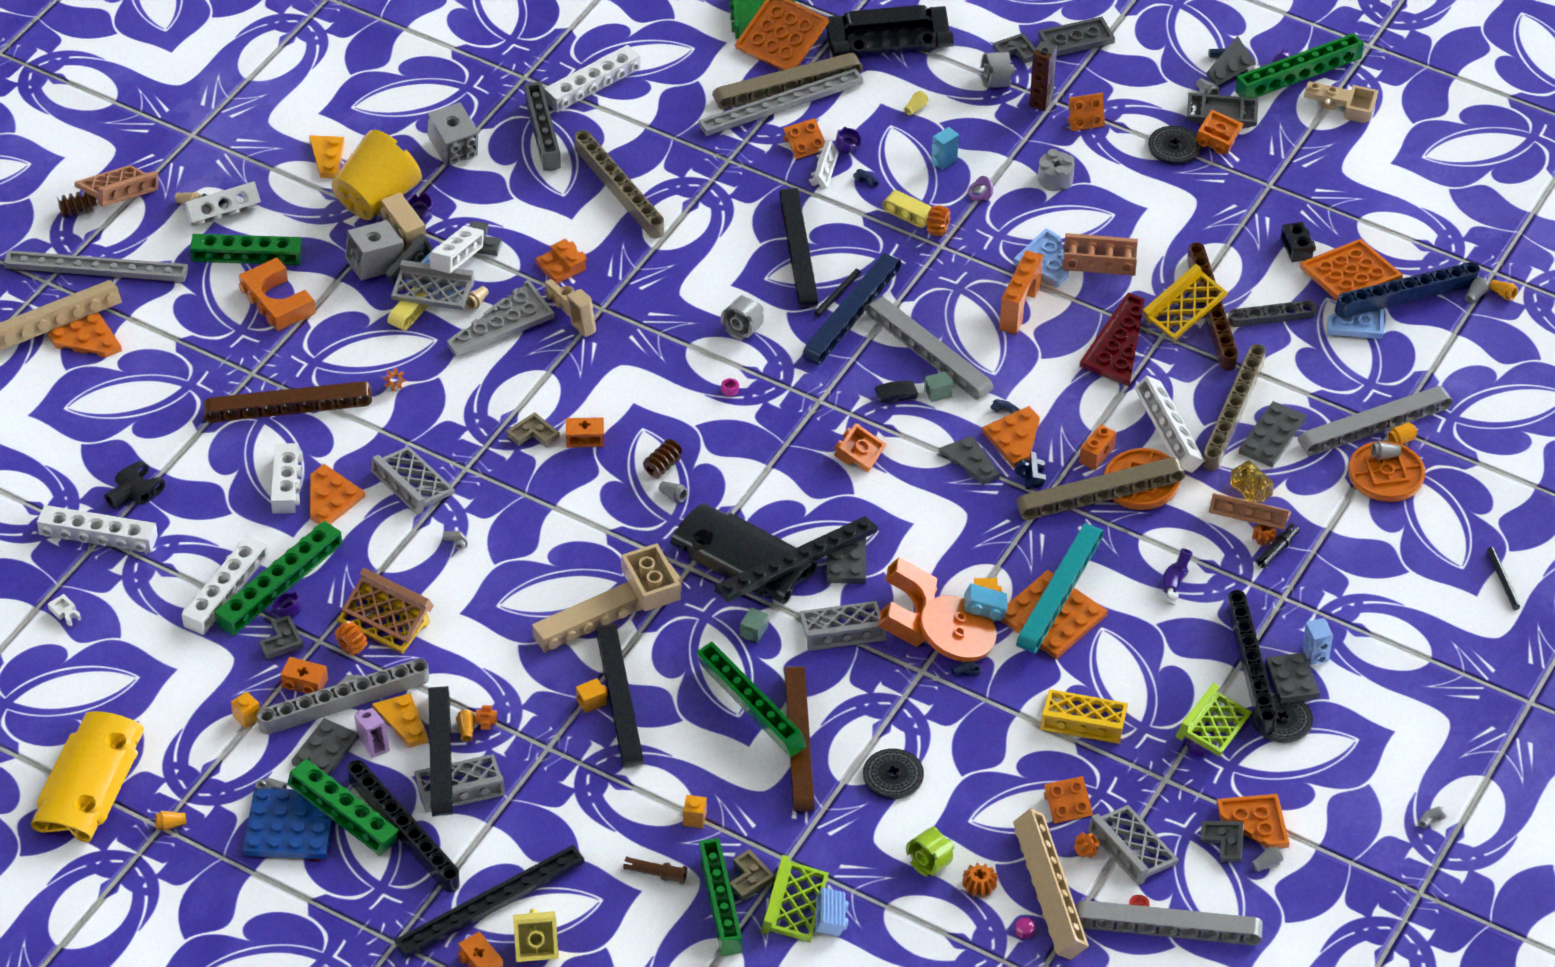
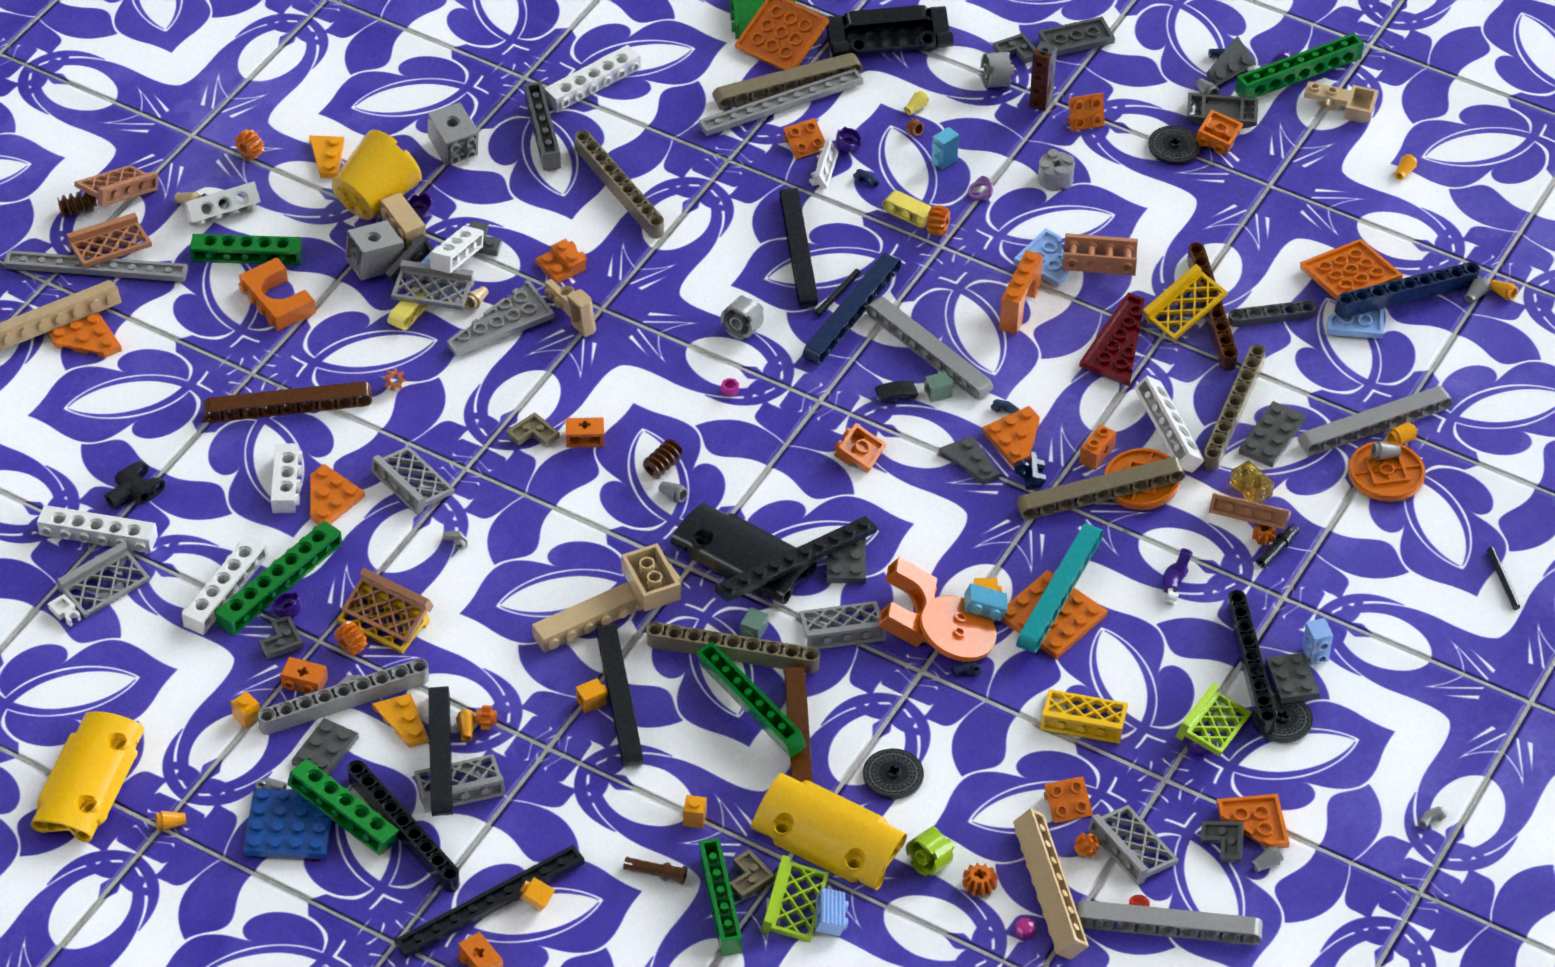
(92, 569): none -> light grey fence
(105, 233): none -> nougat fence
(249, 144): none -> orange gear
(369, 723): lavender torso -> none
(535, 936): light yellow piece -> none
(536, 893): none -> light orange brick
(735, 647): none -> dark tan beam
(828, 830): none -> yellow panel
(914, 127): none -> dark orange plate
(1297, 241): black brick -> none
(1406, 165): none -> light orange cone

